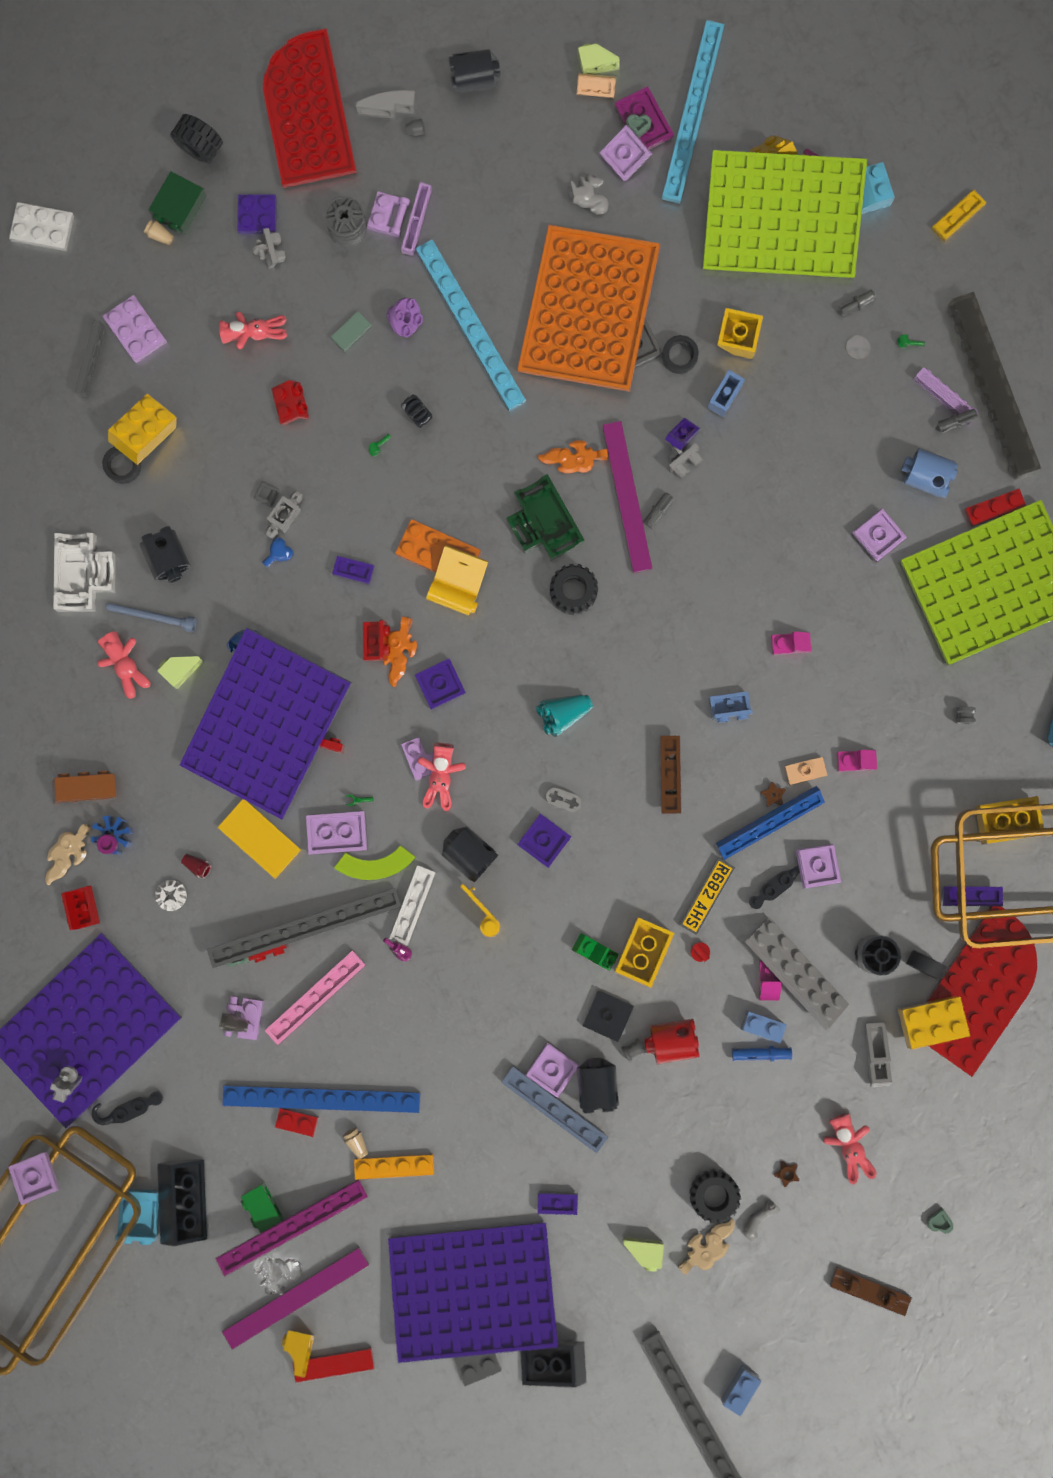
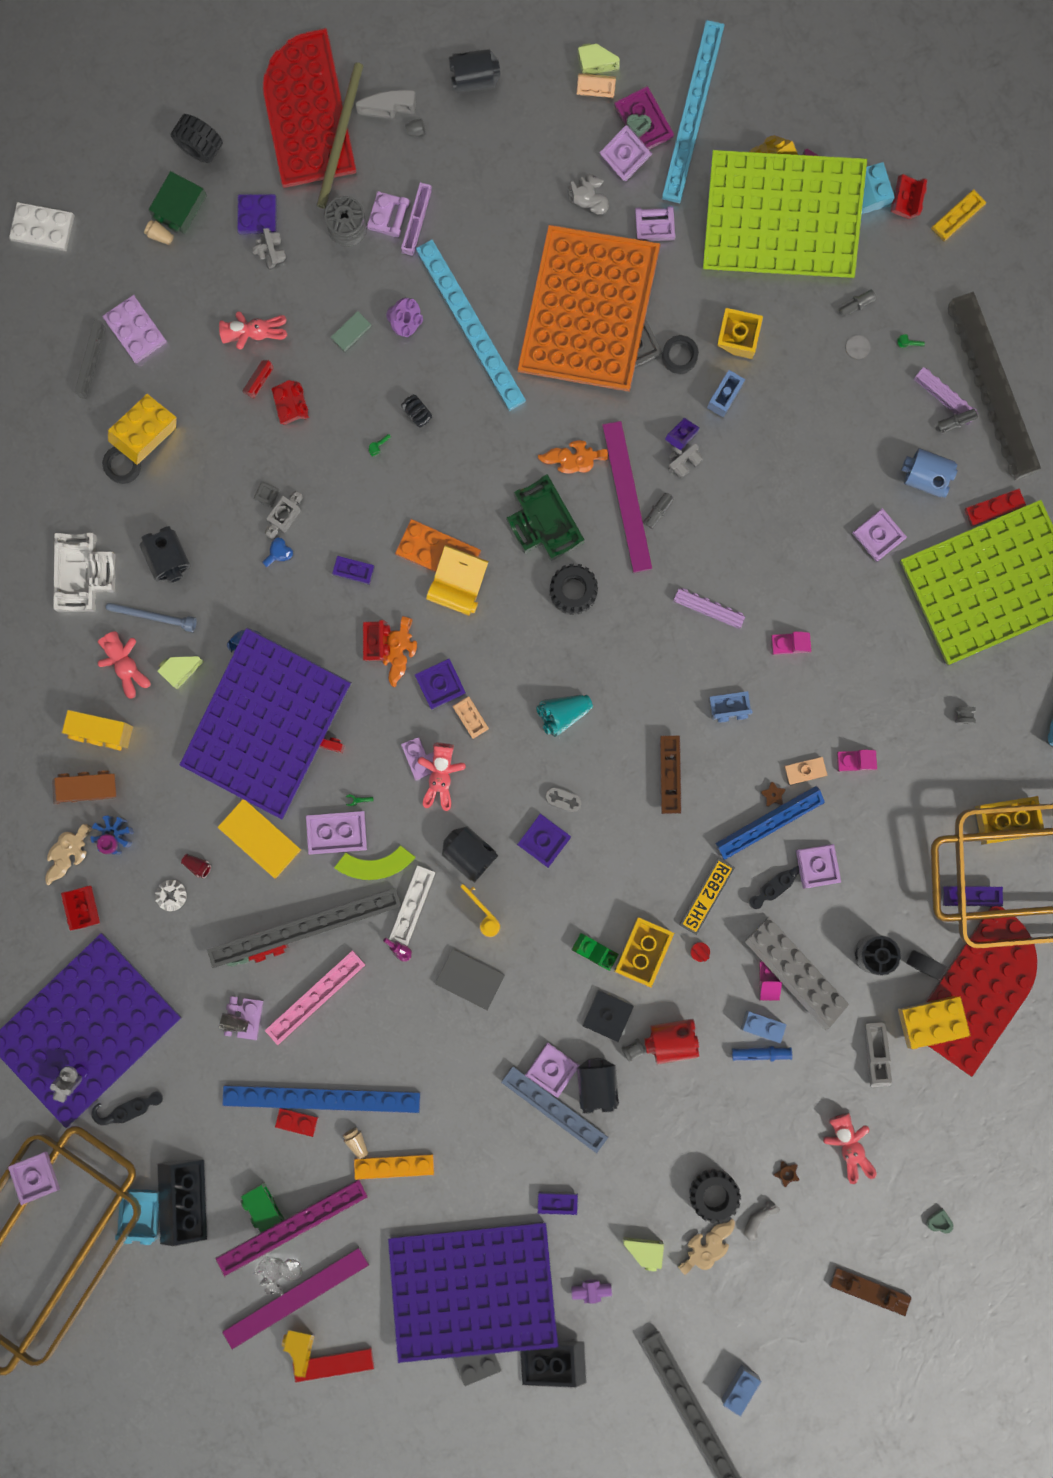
(97, 730): none -> yellow brick
(258, 378): none -> red slope
(340, 135): none -> olive piece
(469, 979): none -> dark grey tile
(470, 717): none -> light nougat plate
(591, 1291): none -> medium lavender axle
(655, 229): none -> lavender plate
(708, 608): none -> lavender piece
(909, 196): none -> red bracket

